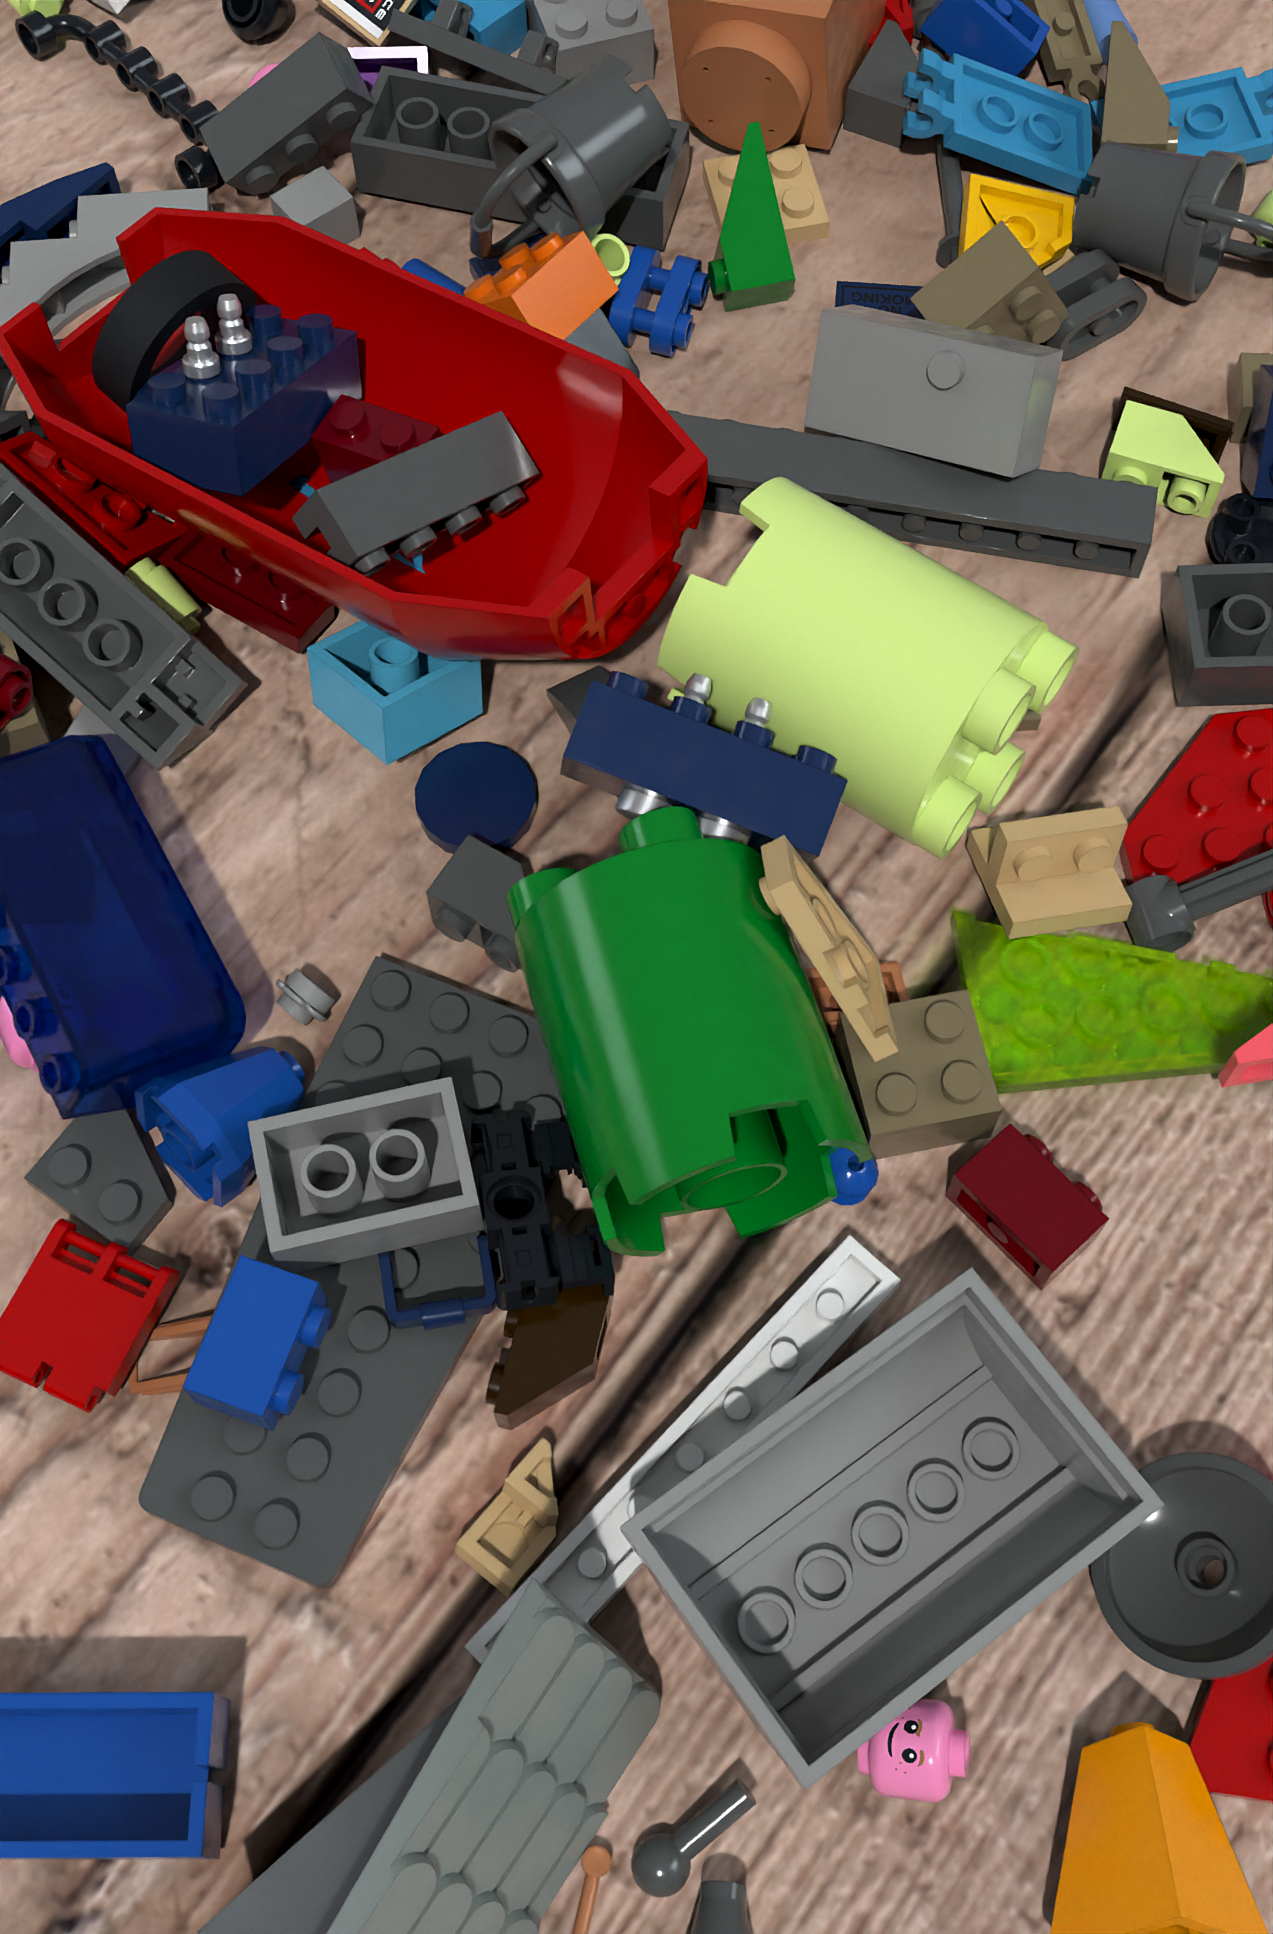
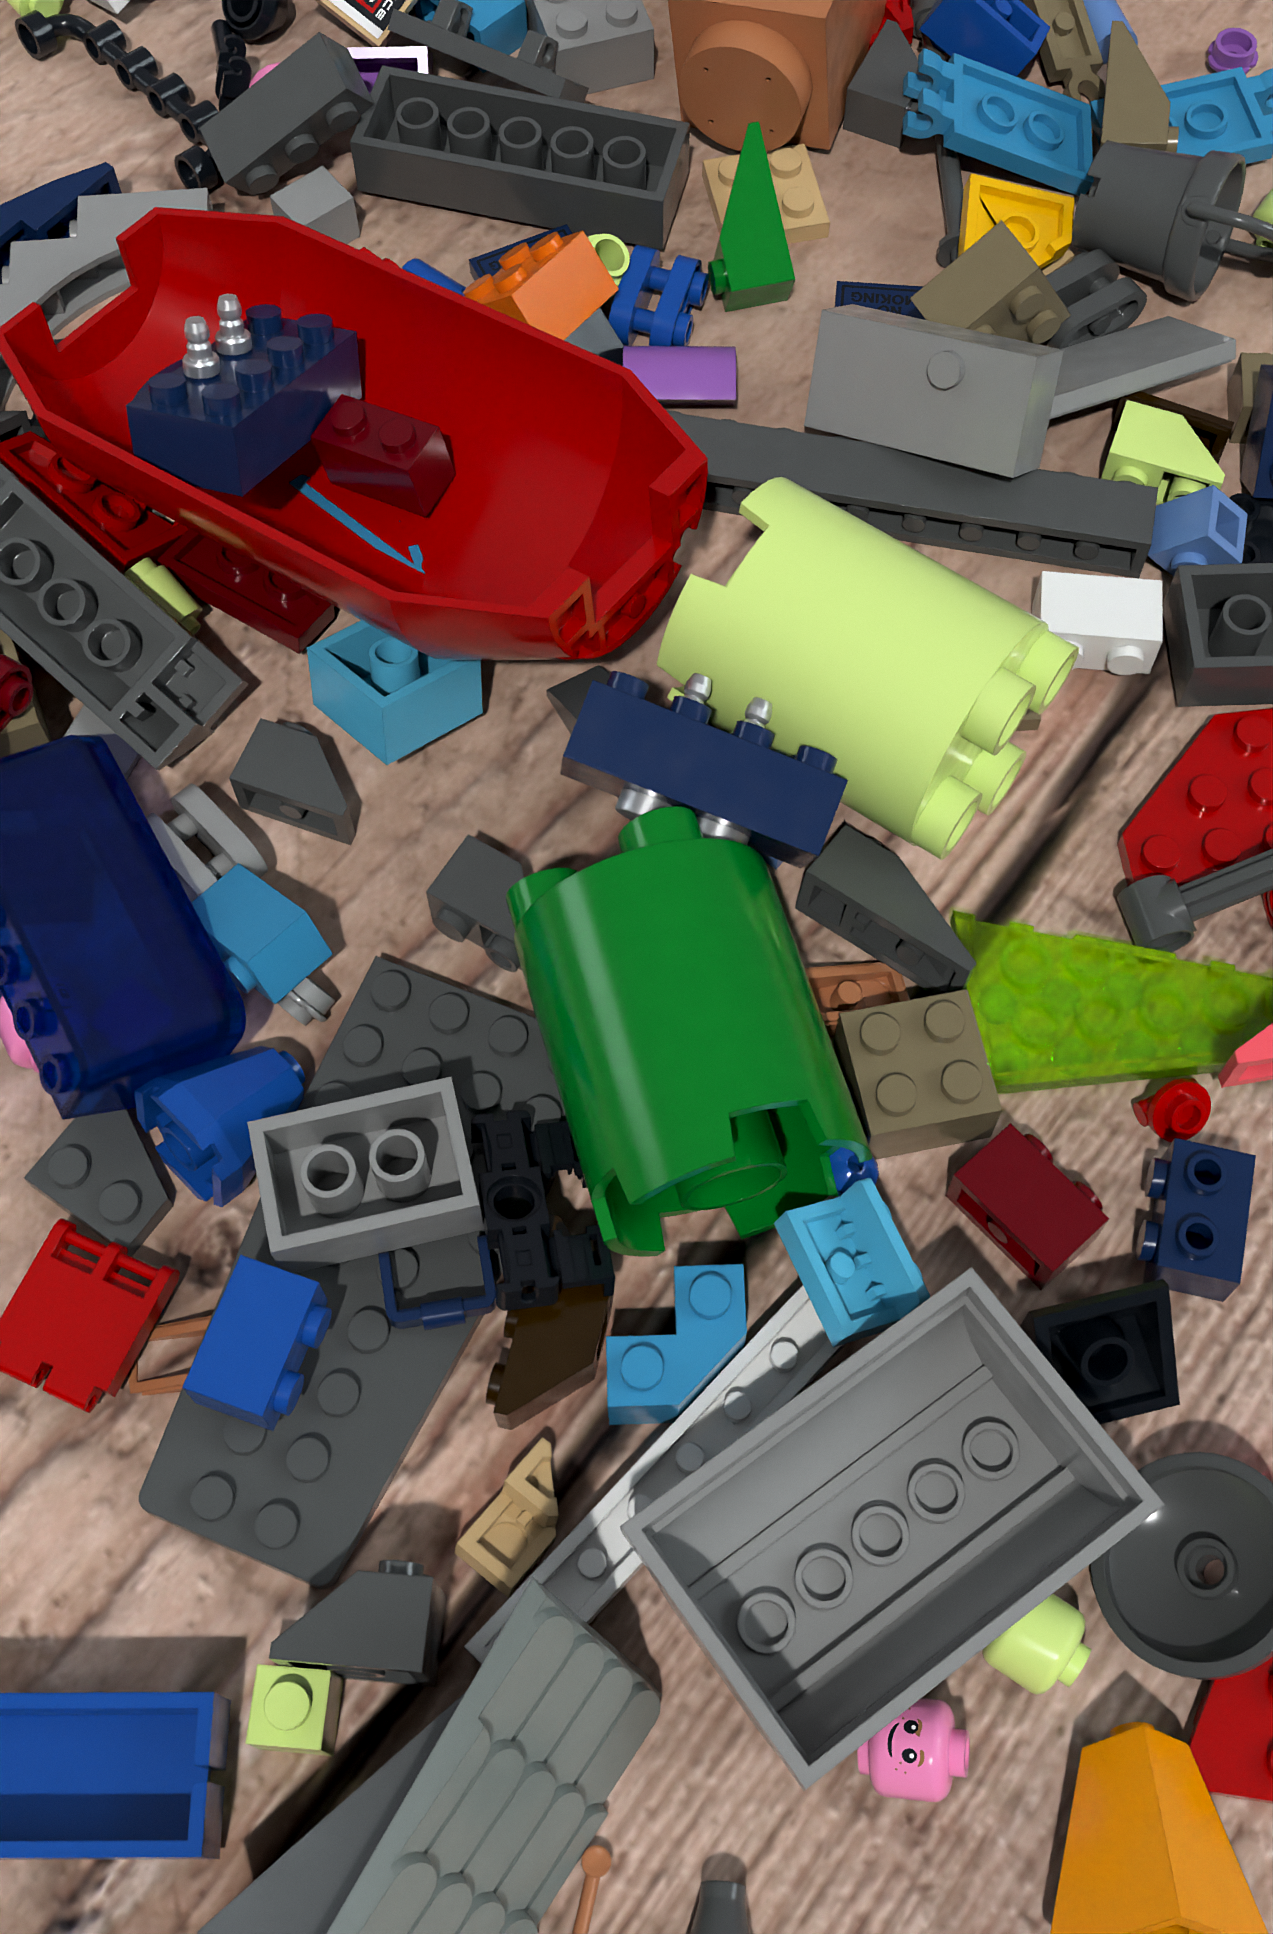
(151, 315): black tyre -> none
(214, 830): none -> light grey brick
(232, 67): none -> black piece
(260, 934): none -> dark azure brick
(290, 781): none -> dark grey slope
(294, 1710): none -> yellowish green brick
(372, 1628): none -> dark grey slope
(419, 495): dark grey brick -> none
(477, 793): dark blue tile -> none
(571, 155): dark grey piece -> none
(661, 1375): none -> dark azure brick
(664, 1860): dark grey bar -> none
(685, 373): none -> medium lavender brick
(831, 944): tan wing -> none
(852, 1263): none -> medium azure bracket
(882, 909): none -> dark grey slope
(1042, 1647): none -> yellowish green head
(1053, 871): tan bracket -> none
(1108, 617): none -> white brick
(1112, 1349): none -> black slope
(1136, 361): none -> light grey tile
(1175, 1109): none -> red plate
(1197, 1219): none -> dark blue brick
(1198, 531): none -> medium blue brick
(1232, 50): none -> medium lavender plate

